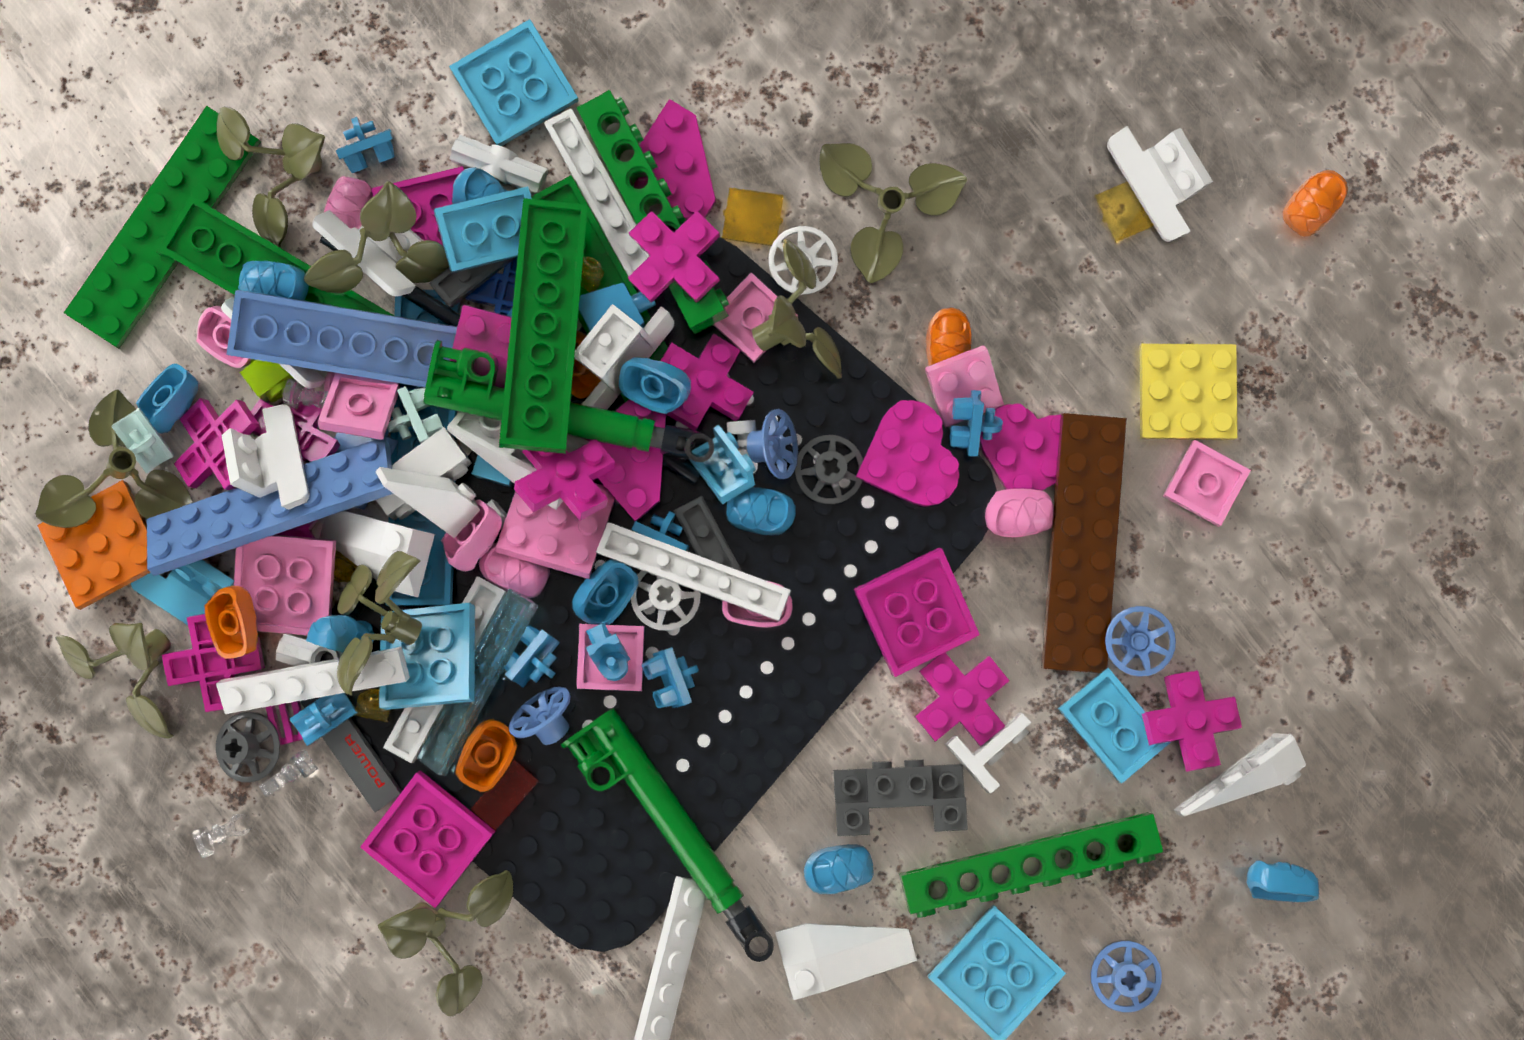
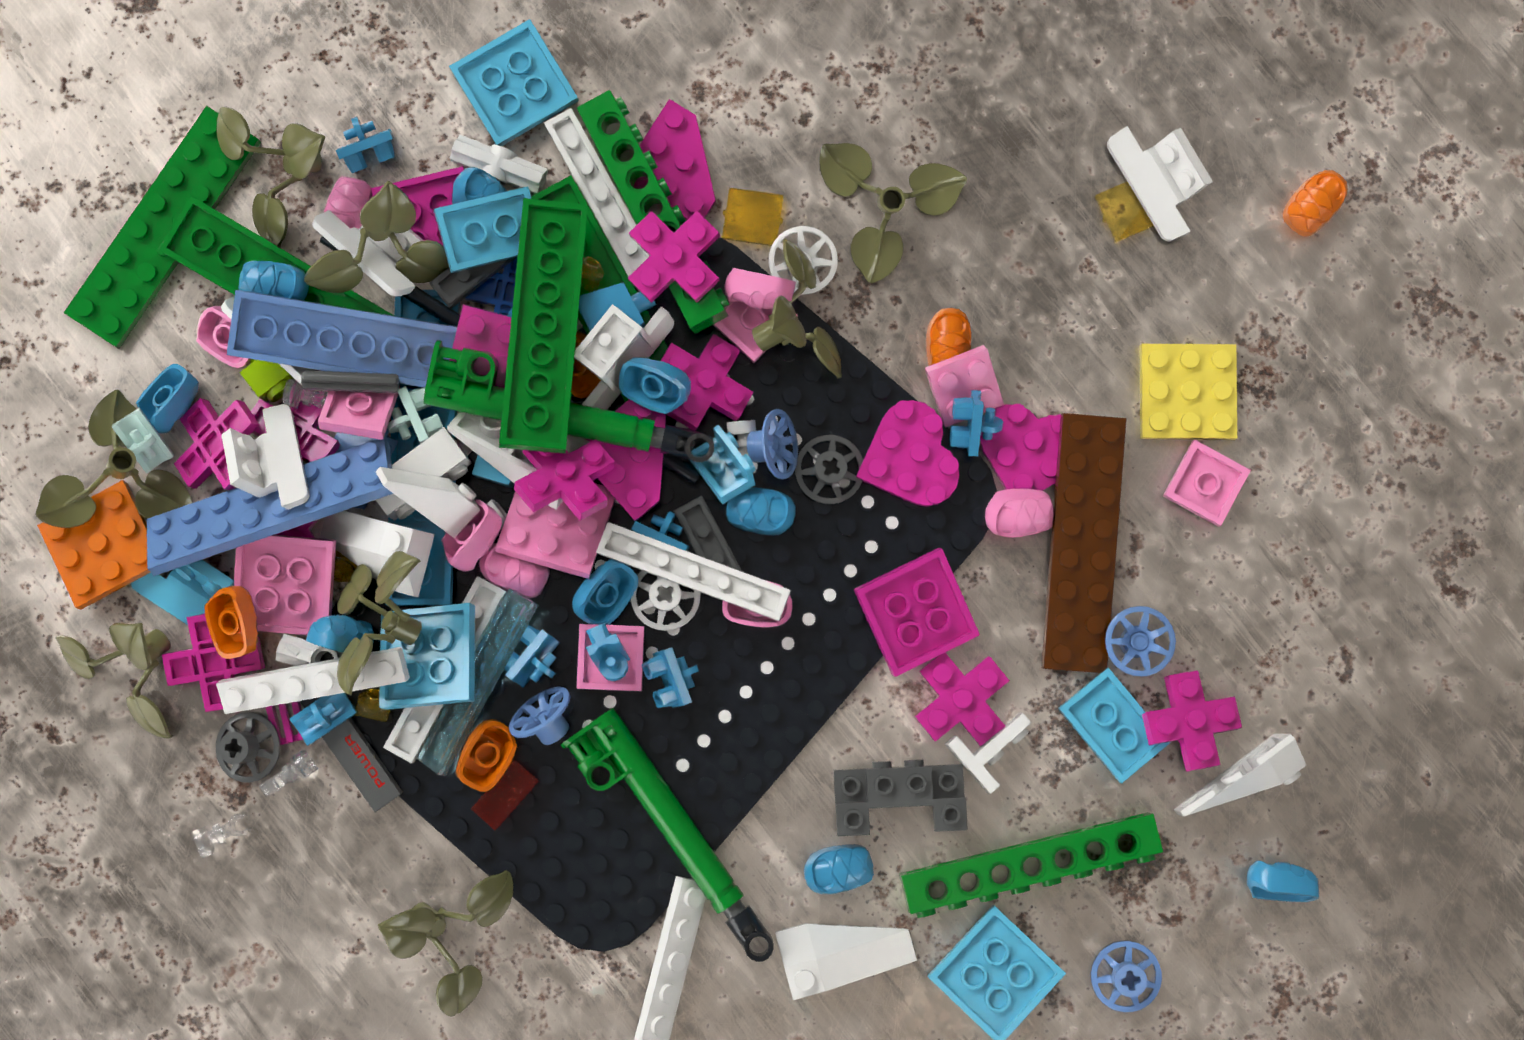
(350, 381): none -> dark grey axle
(427, 839): dark pink plate -> none
(756, 288): none -> bright pink piece

